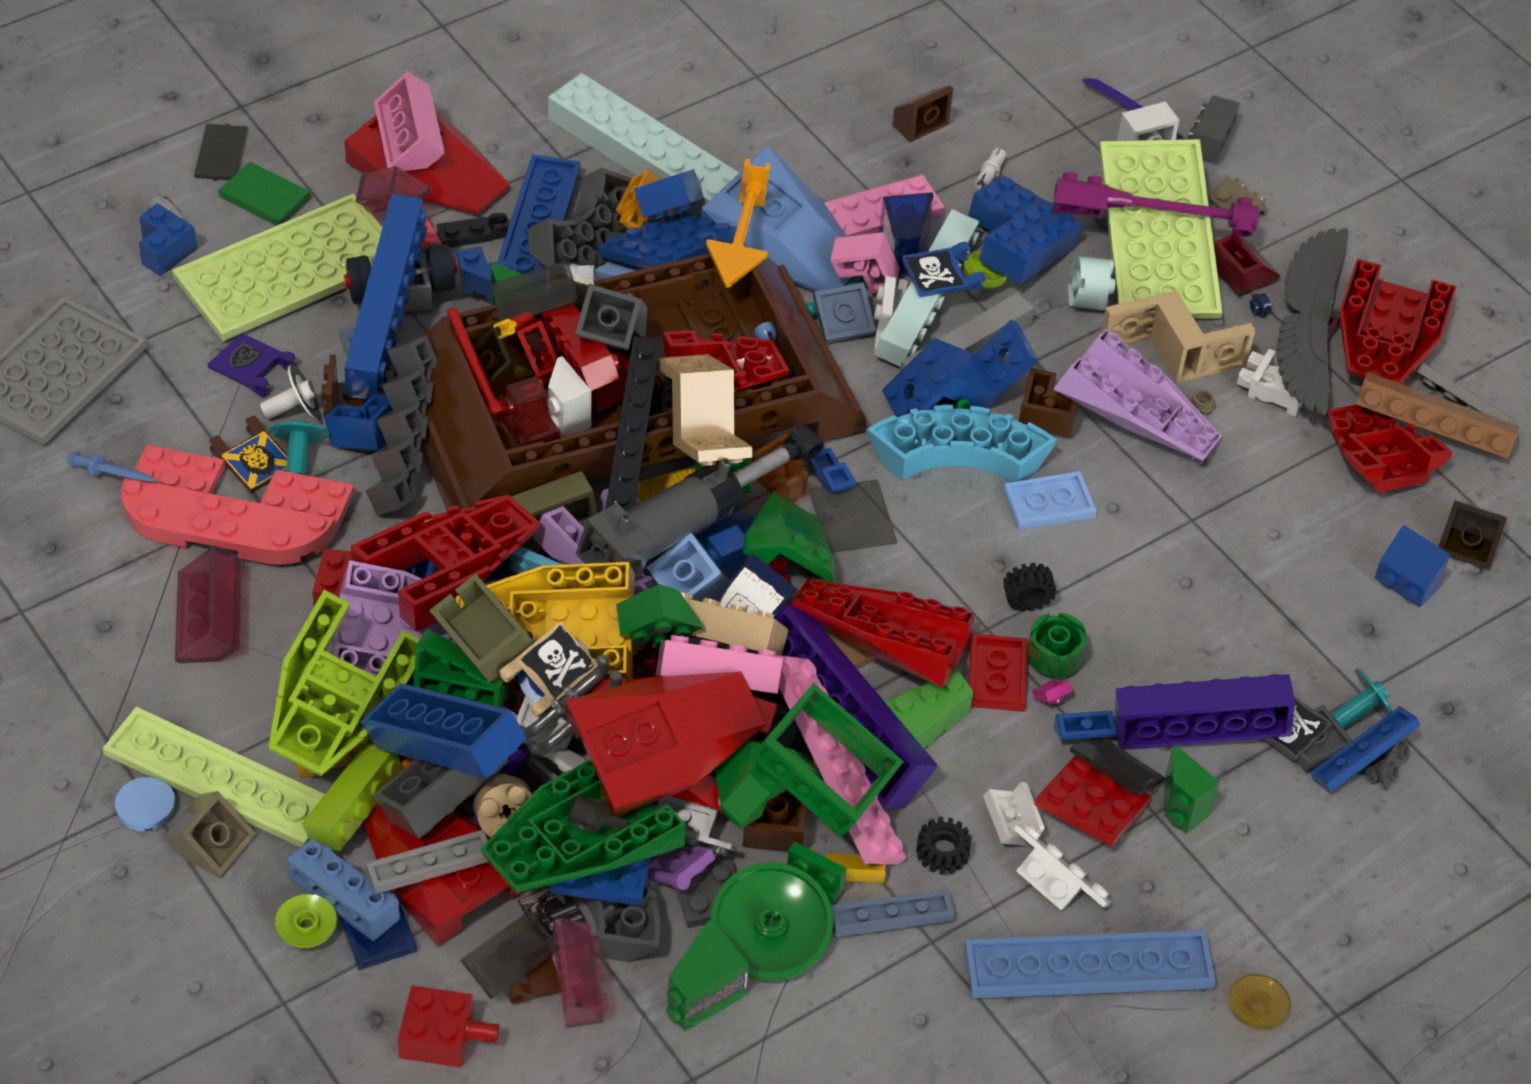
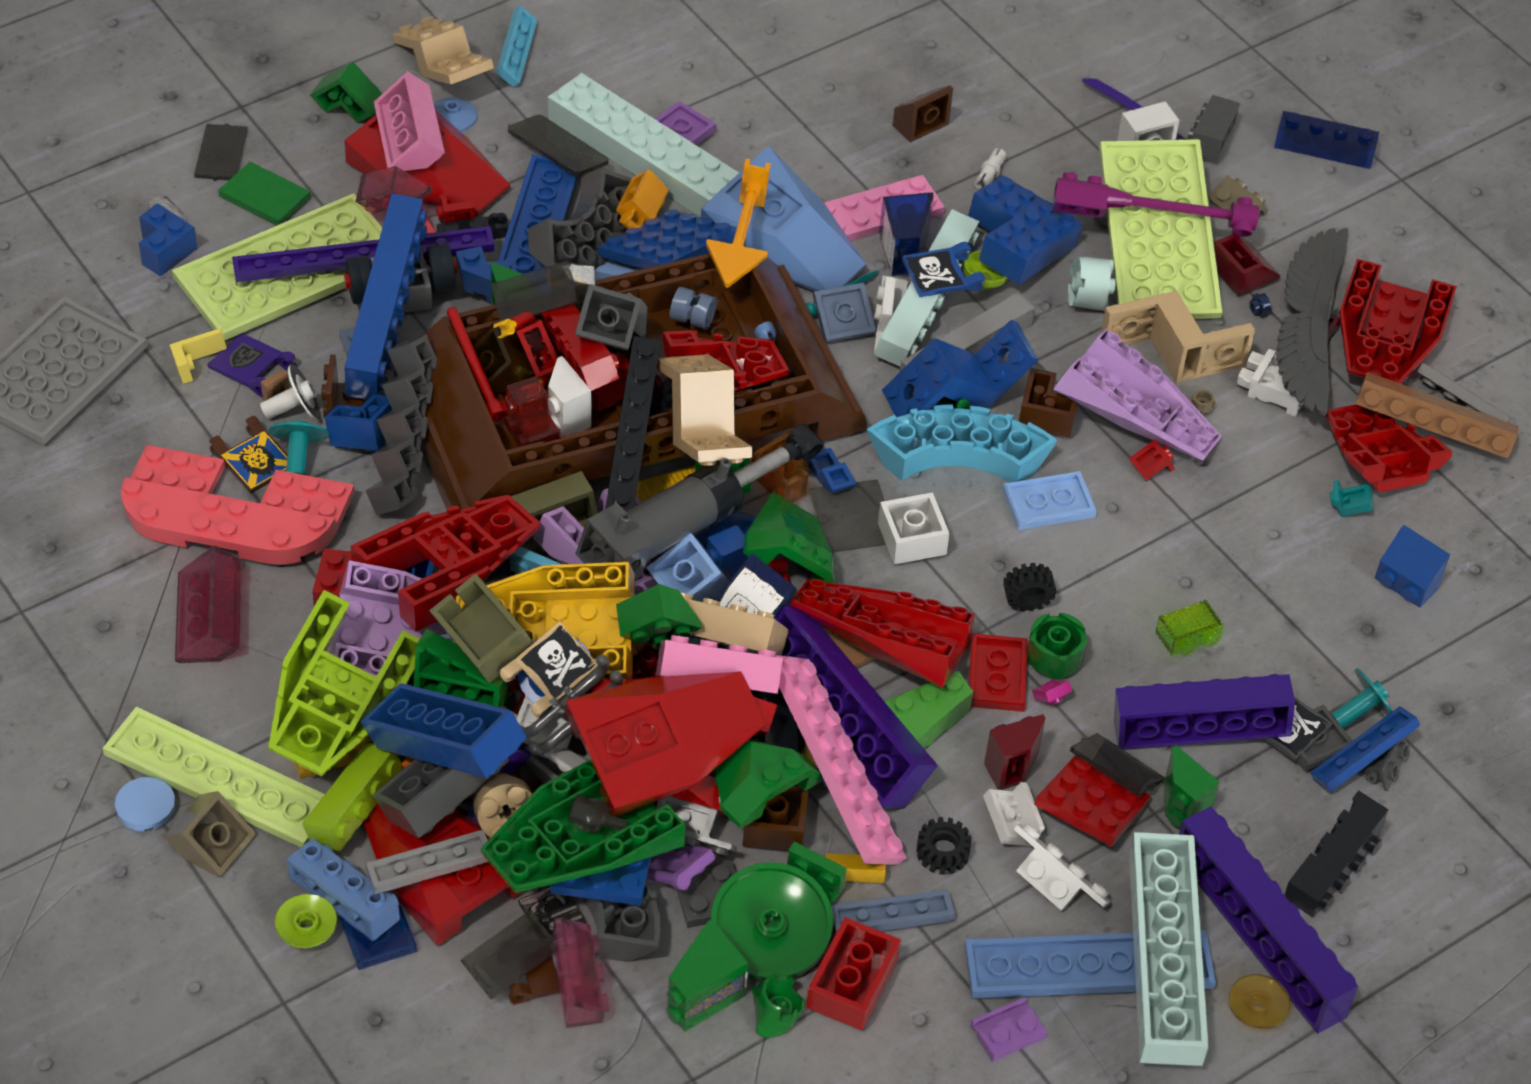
(97, 464): medium blue sword -> none
(195, 348): none -> light yellow bracket
(275, 384): none -> medium nougat tile
(334, 256): none -> dark purple plate
(347, 88): none -> green brick
(439, 1026): red brick -> none
(442, 50): none -> tan bracket
(454, 211): none -> red bracket
(458, 112): none -> medium blue dish
(516, 46): none -> medium azure plate
(558, 145): none -> clear smoke piece
(668, 193): blue brick -> none
(687, 122): none -> medium lavender plate
(689, 307): none -> sand blue wheel
(776, 1005): none -> green hair
(808, 786): green window -> none
(853, 973): none -> red brick
(865, 256): bright pink brick -> none
(913, 528): none -> white brick
(1008, 1029): none -> medium lavender plate
(1013, 750): none -> dark red slope
(1085, 725): blue slope -> none
(1152, 460): none -> red bracket
(1167, 950): none -> light aqua brick
(1189, 628): none -> clear neon green brick
(1269, 922): none -> dark purple brick
(1326, 139): none -> clear blue slope
(1337, 856): none -> black wedge
(1351, 499): none -> teal bracket
(1472, 534): dark brown slope -> none

